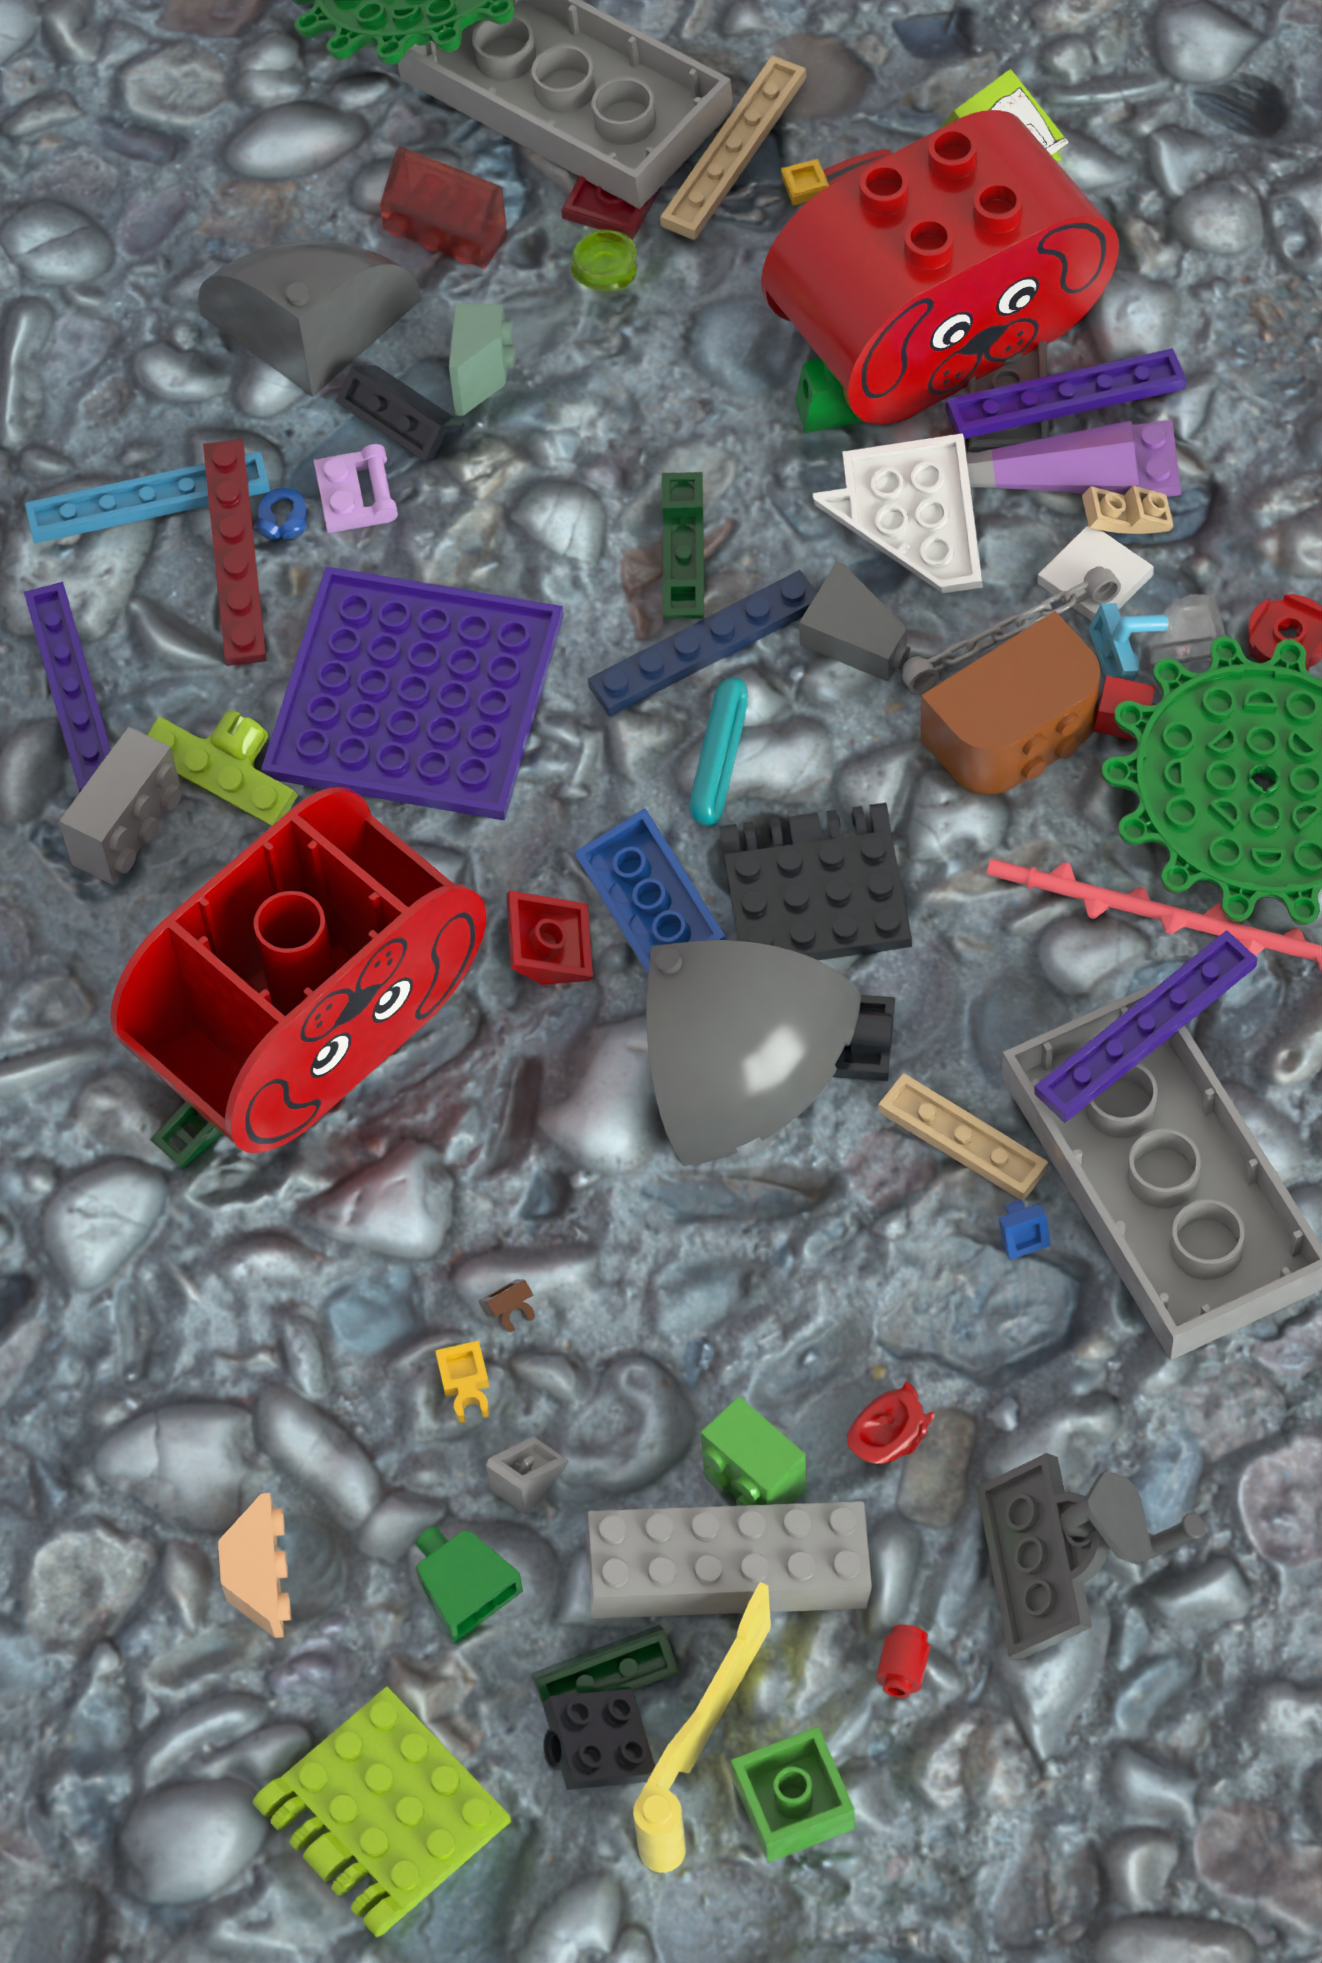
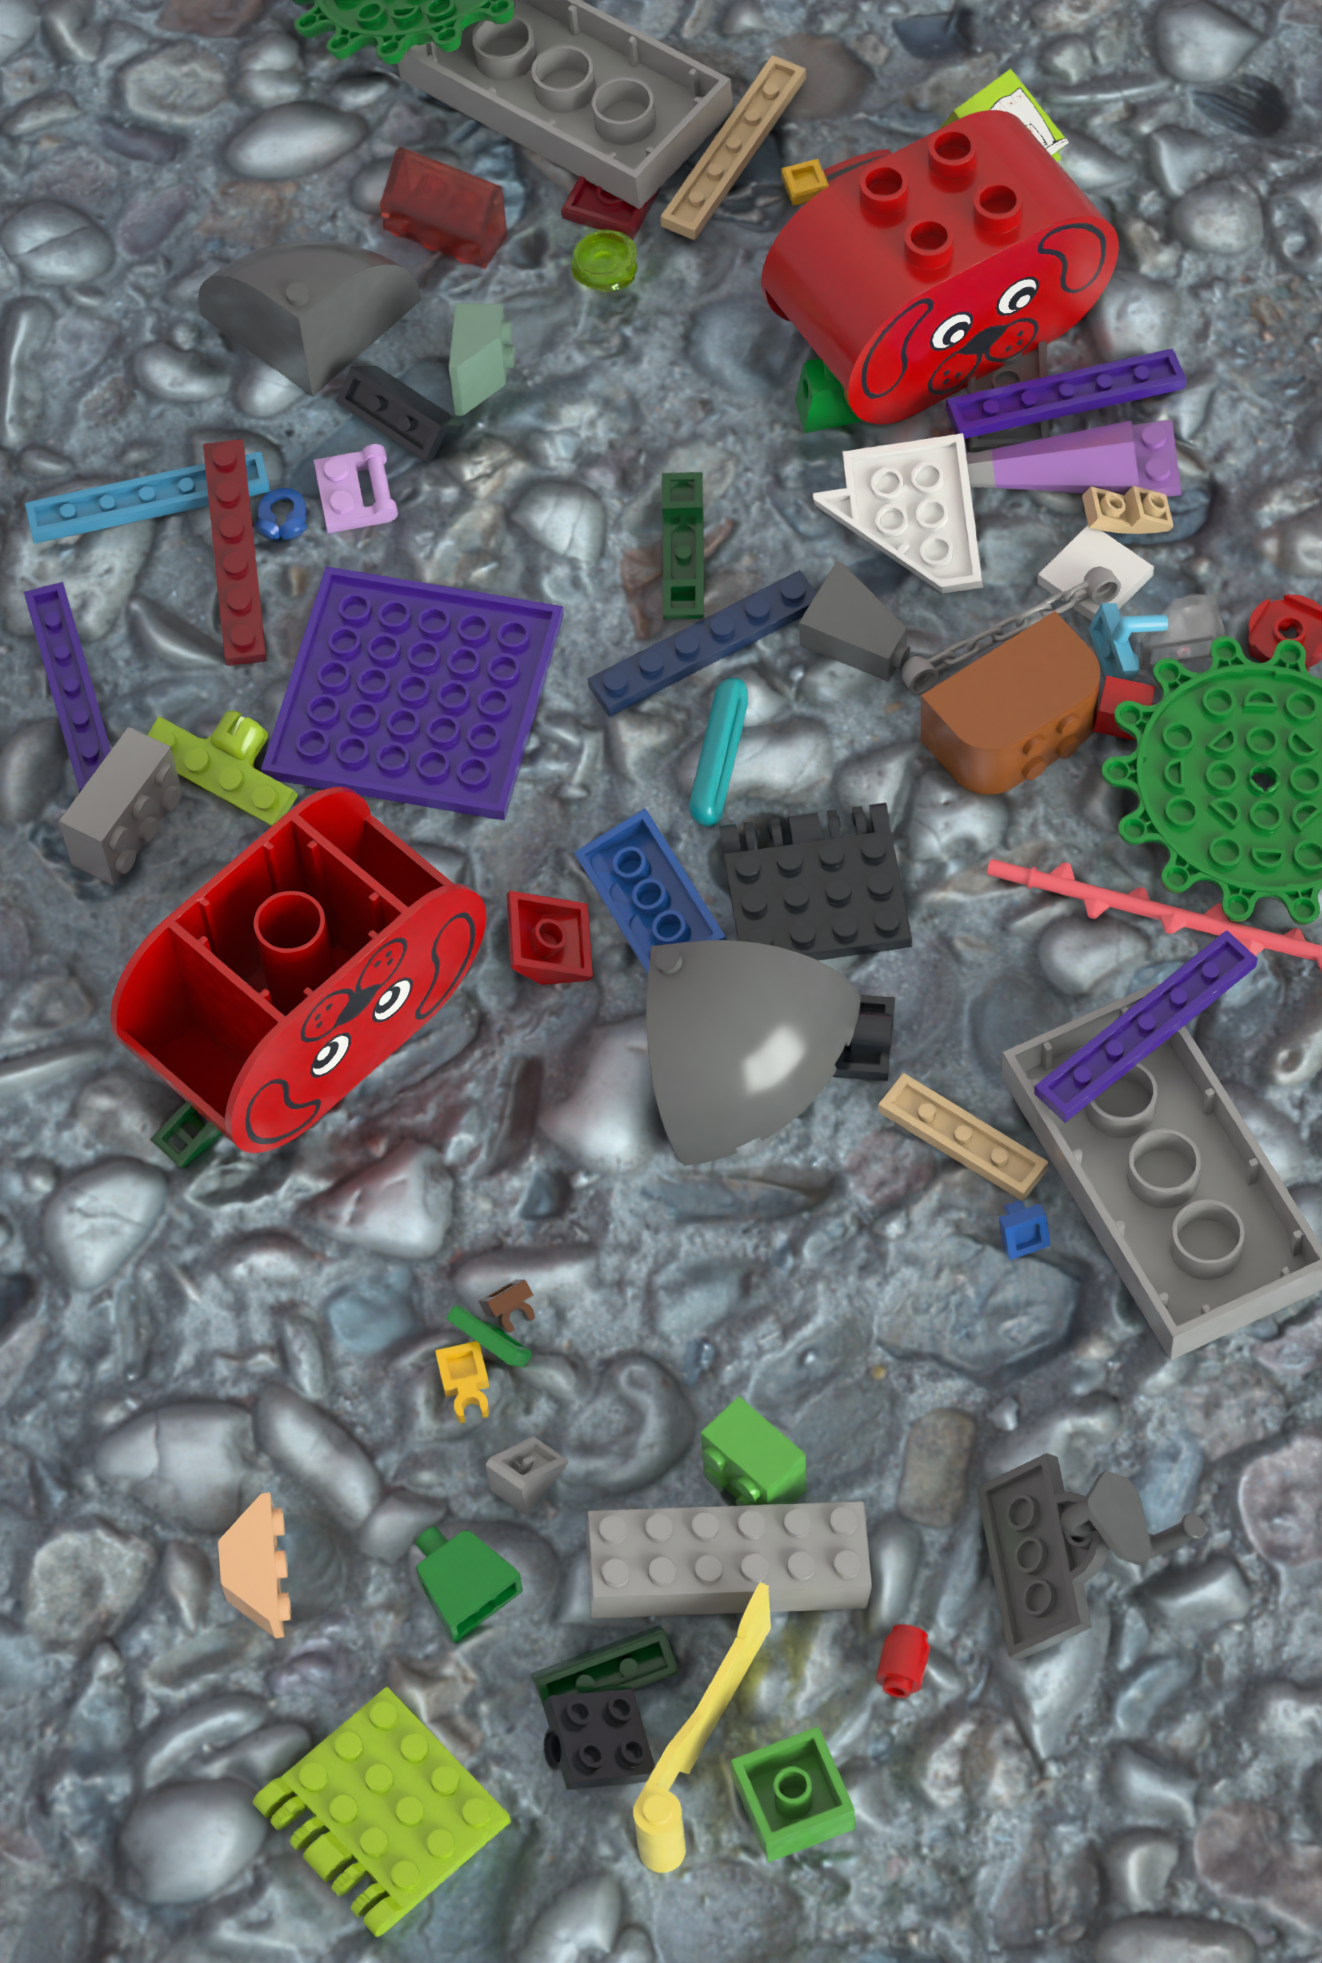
(490, 1337): none -> green tile
(889, 1426): red hat -> none

